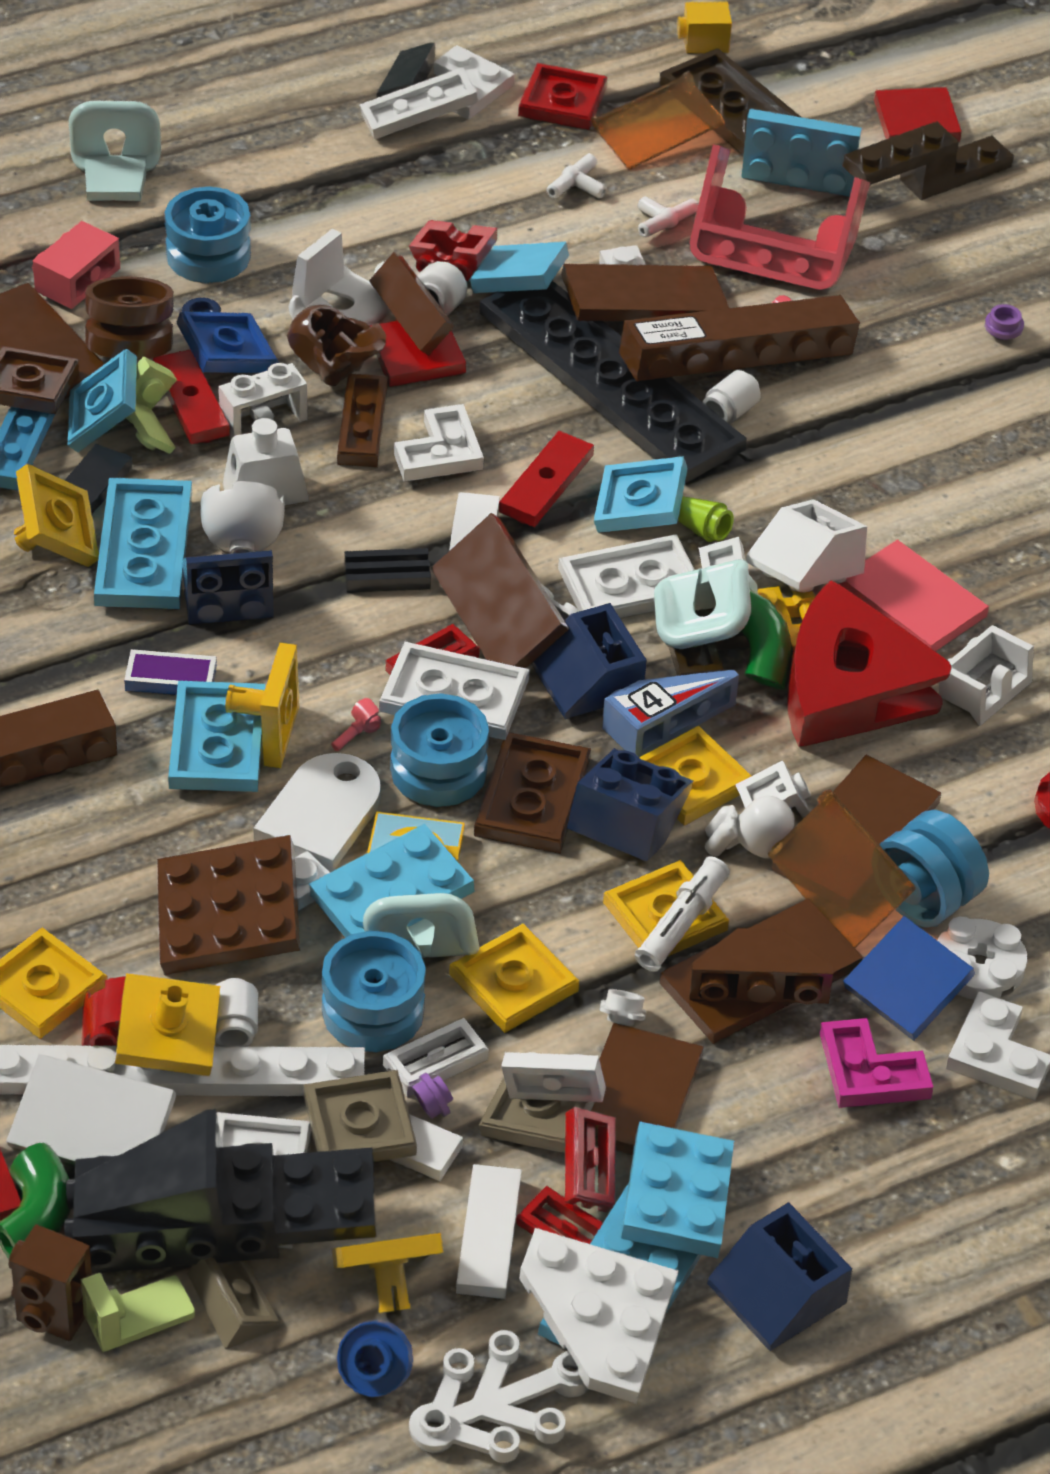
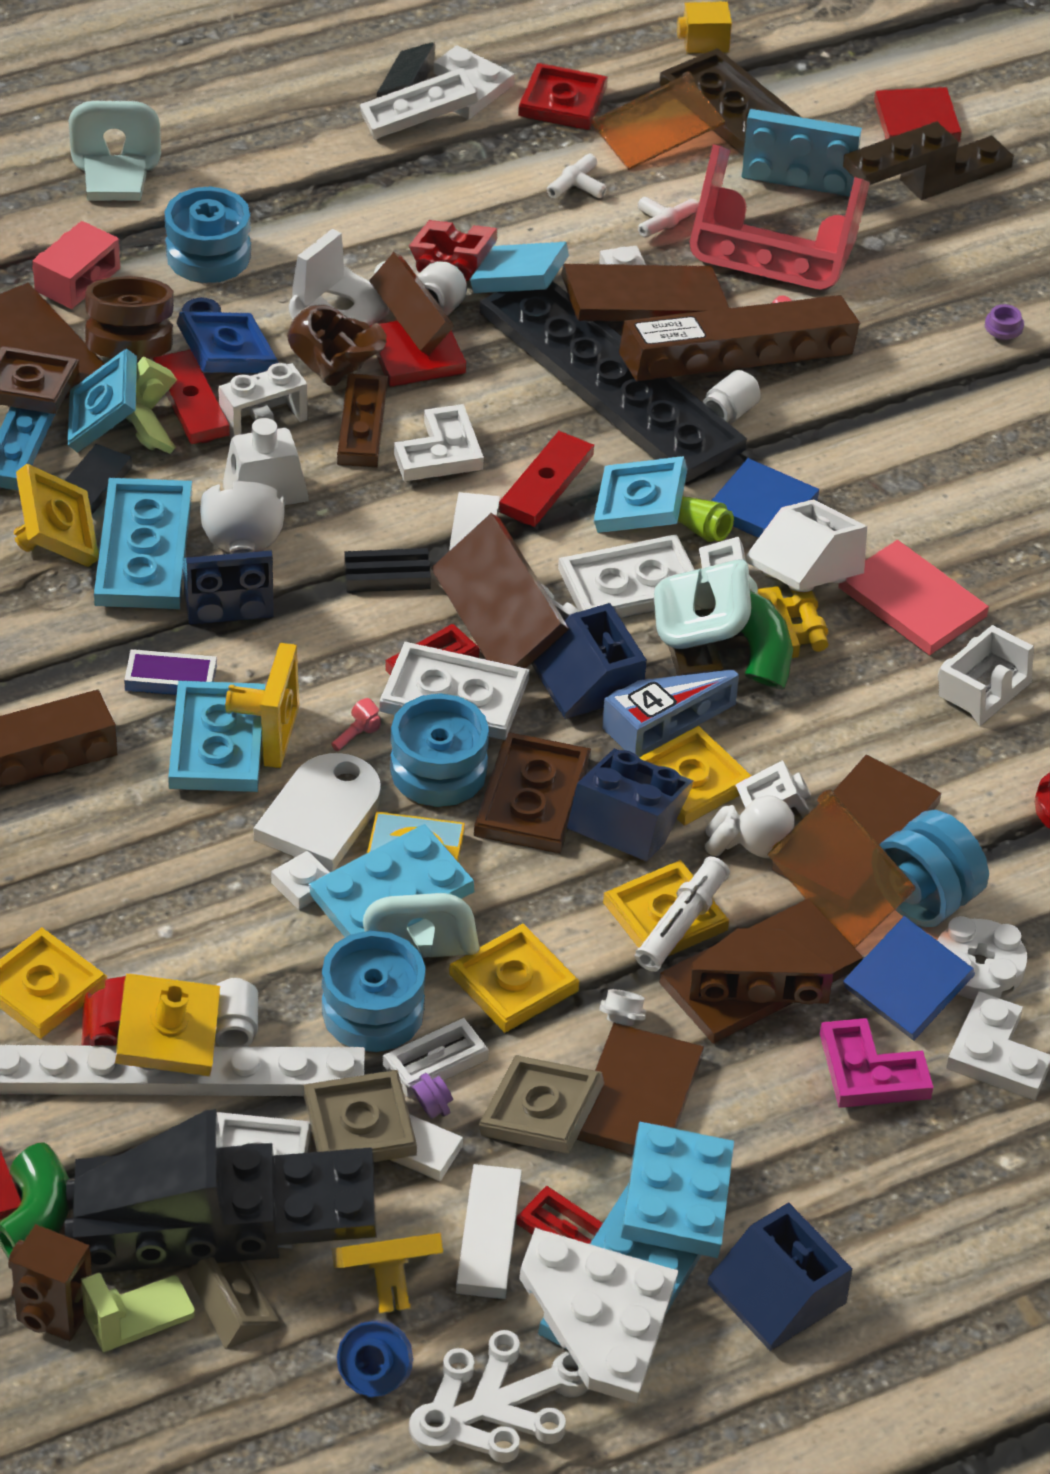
(87, 1111): white tile -> none
(227, 905): reddish brown plate -> none
(553, 1077): white plate -> none
(583, 1156): red tile -> none
(758, 494): none -> blue tile
(857, 671): red piece -> none

